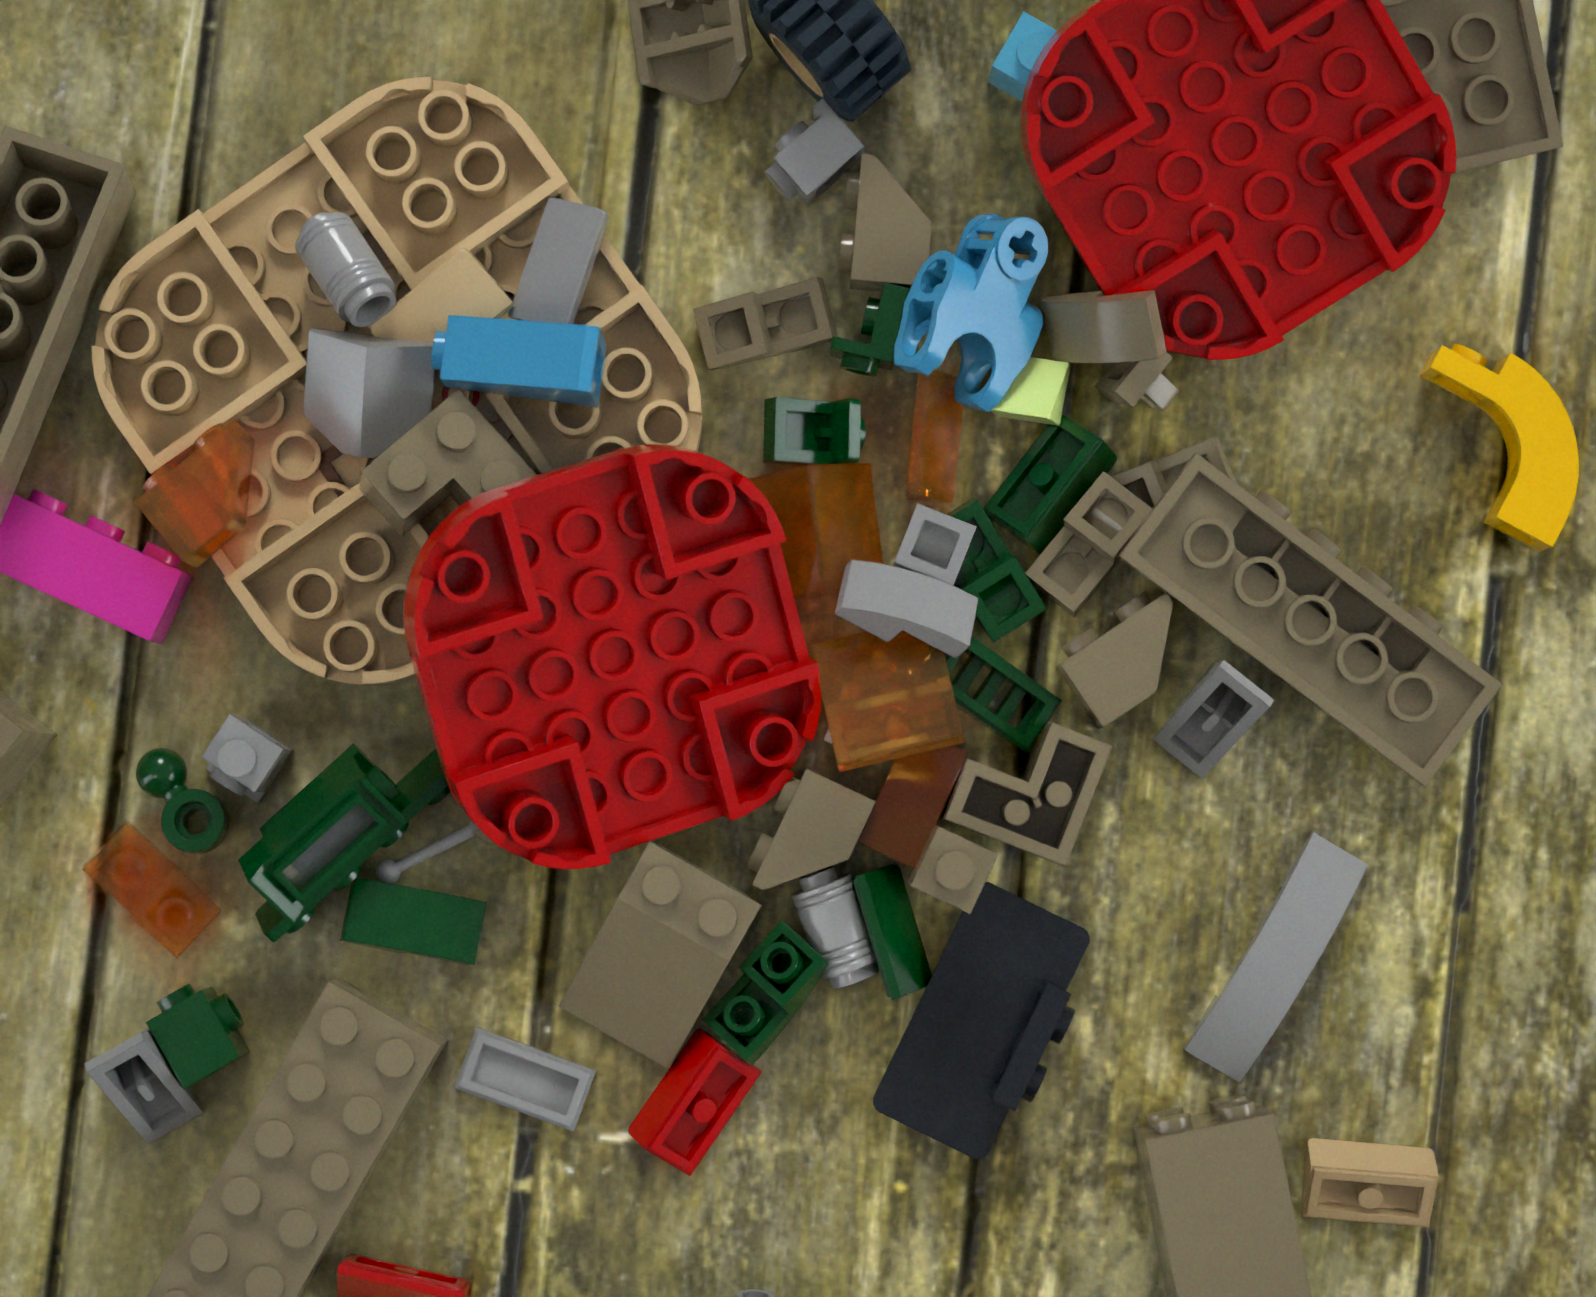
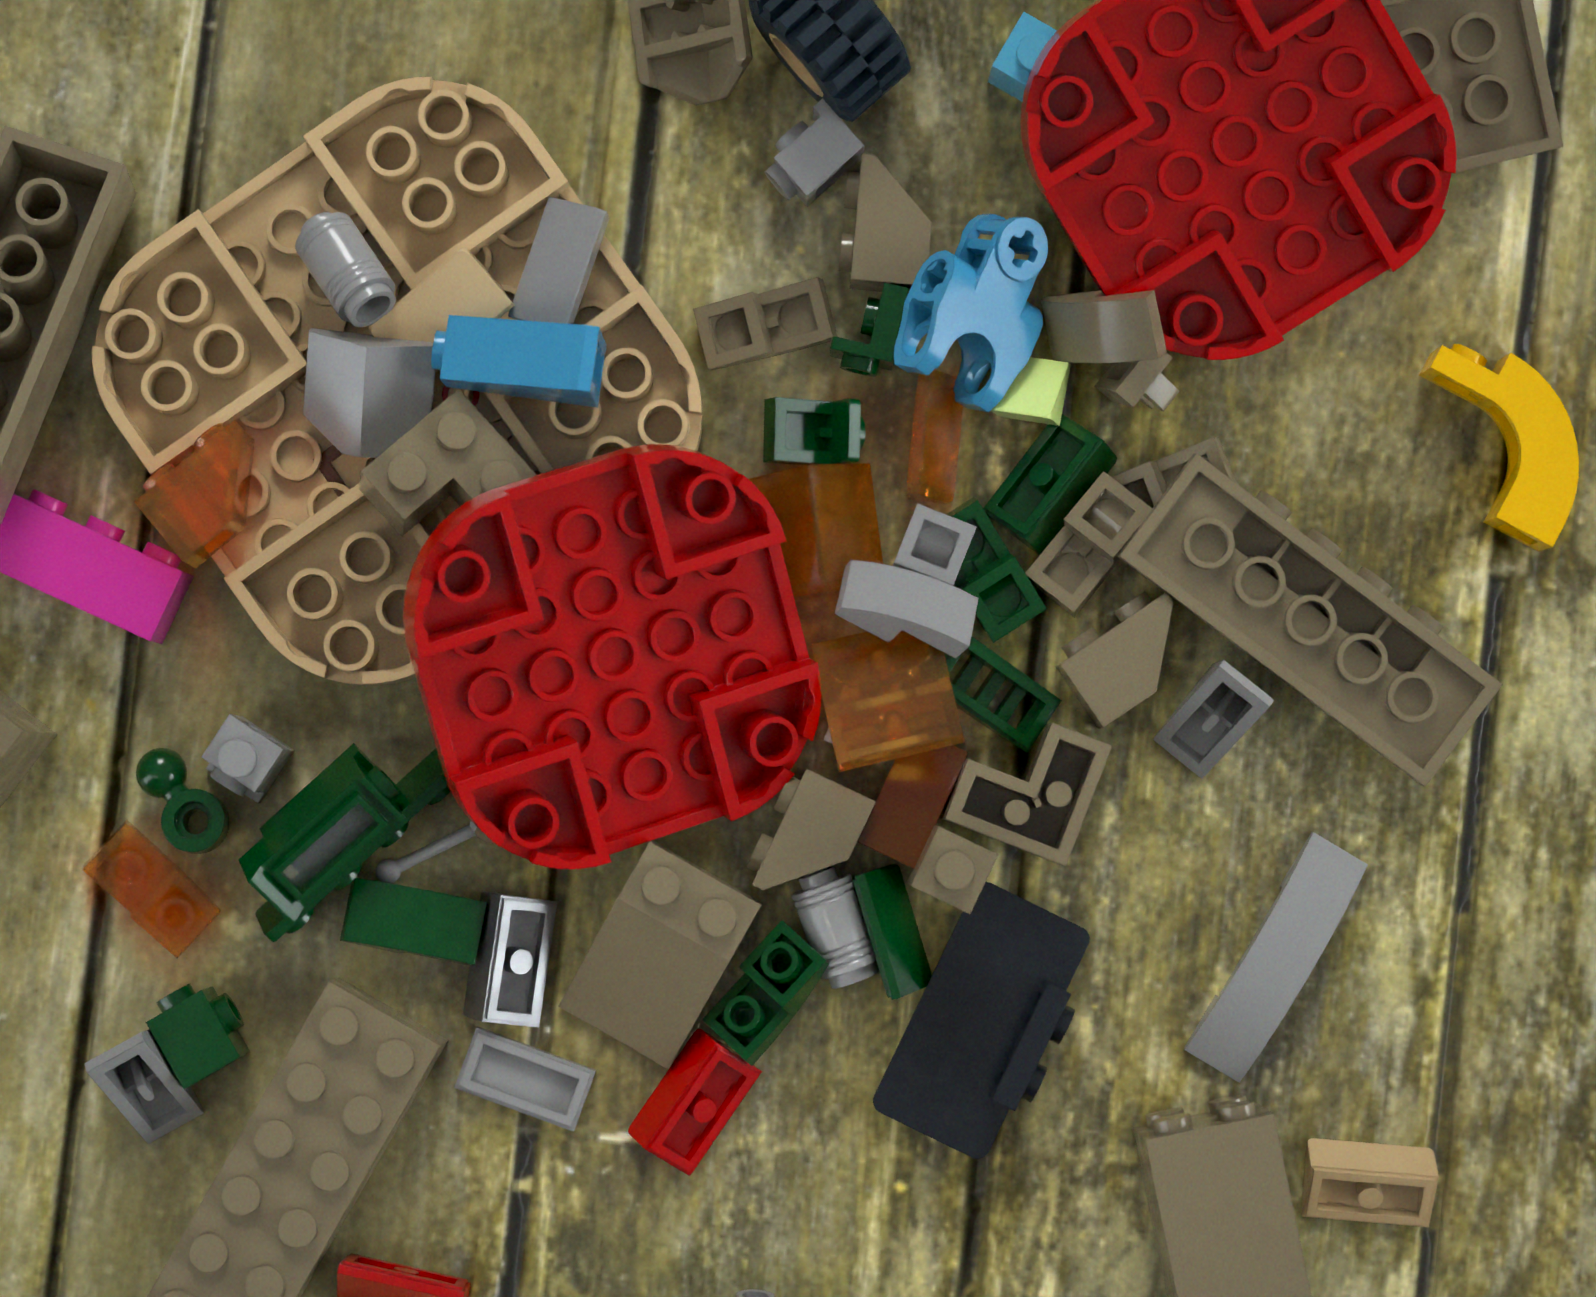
(511, 960): none -> flat silver slope

